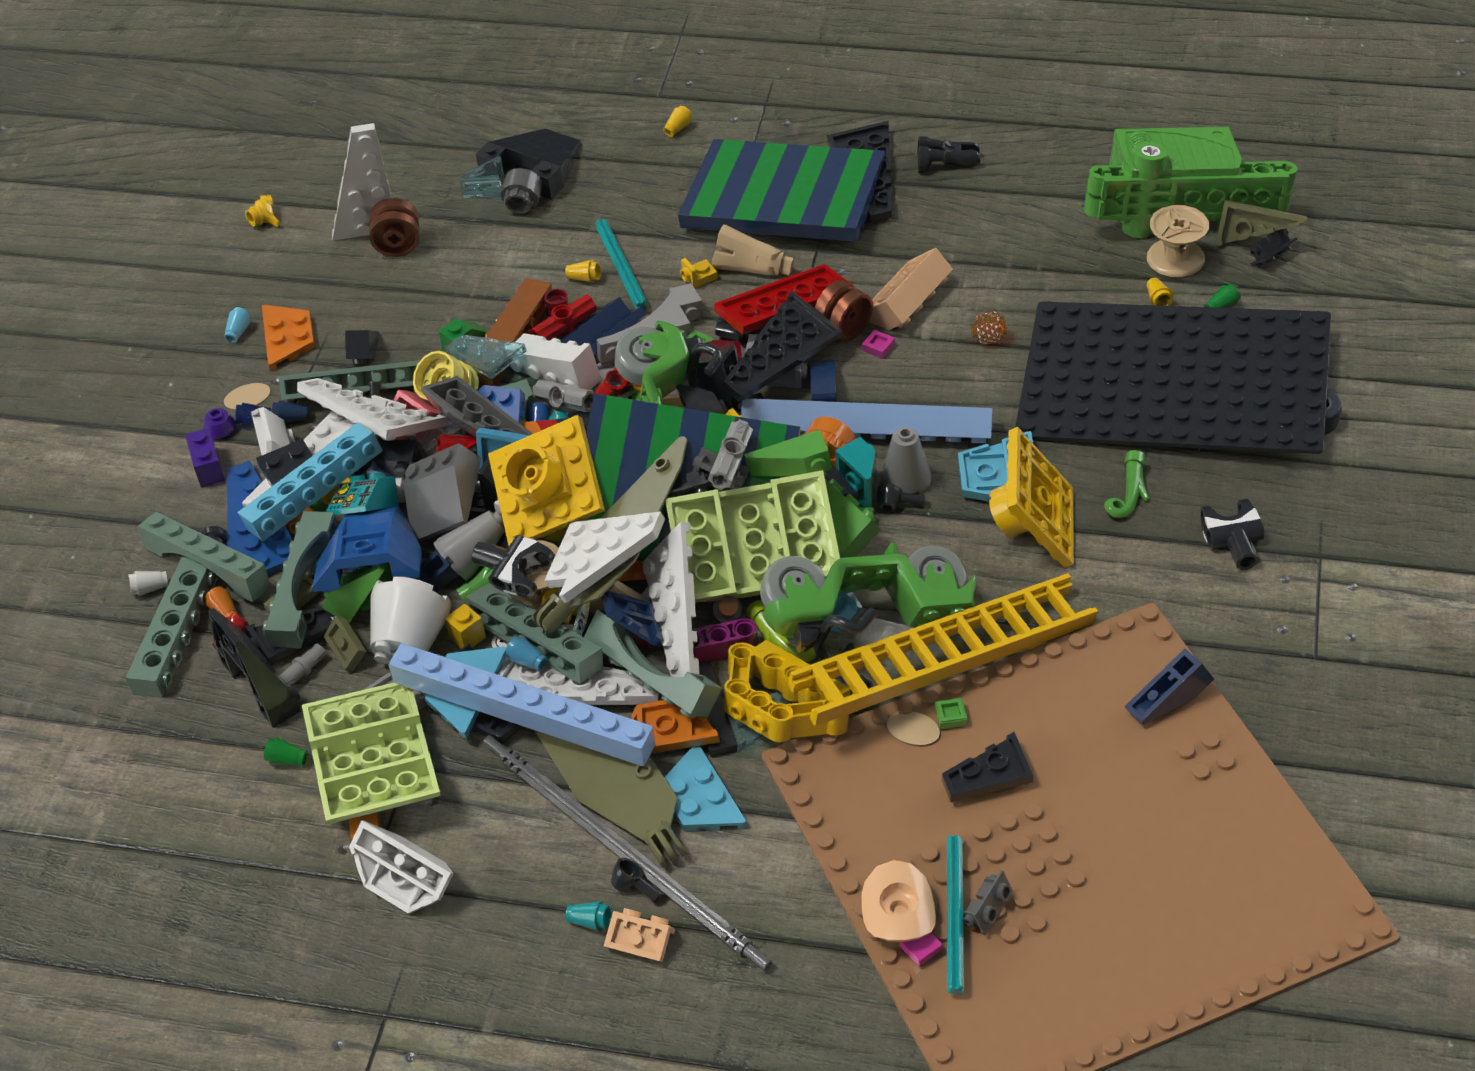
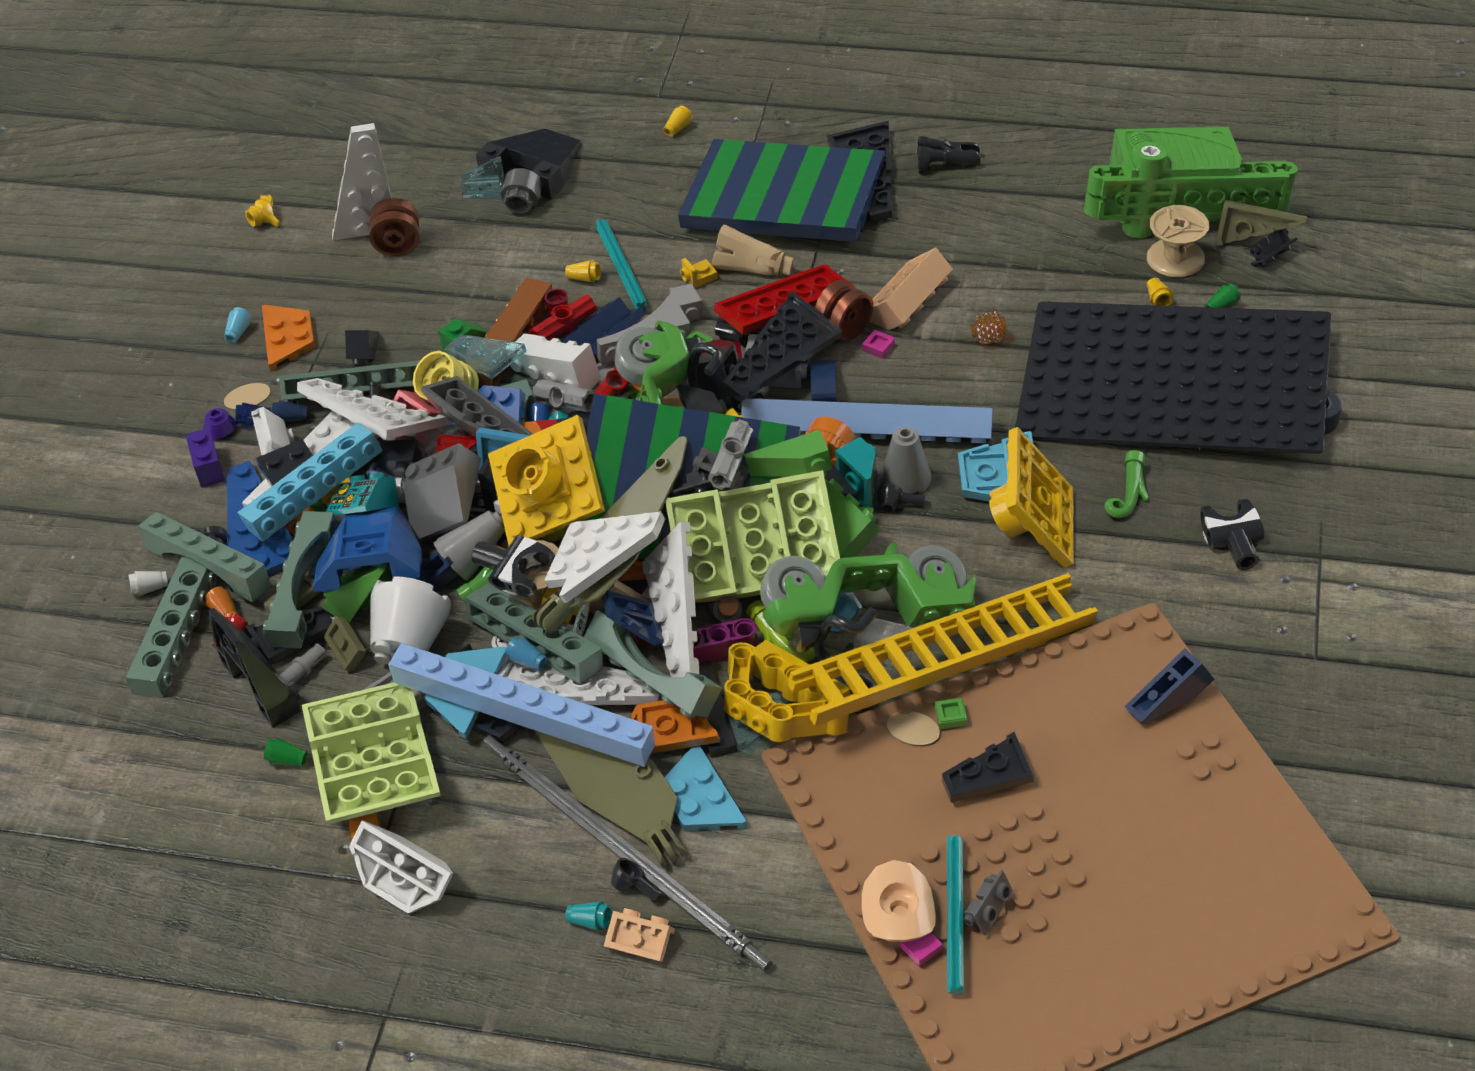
(465, 627): yellow brick -> none

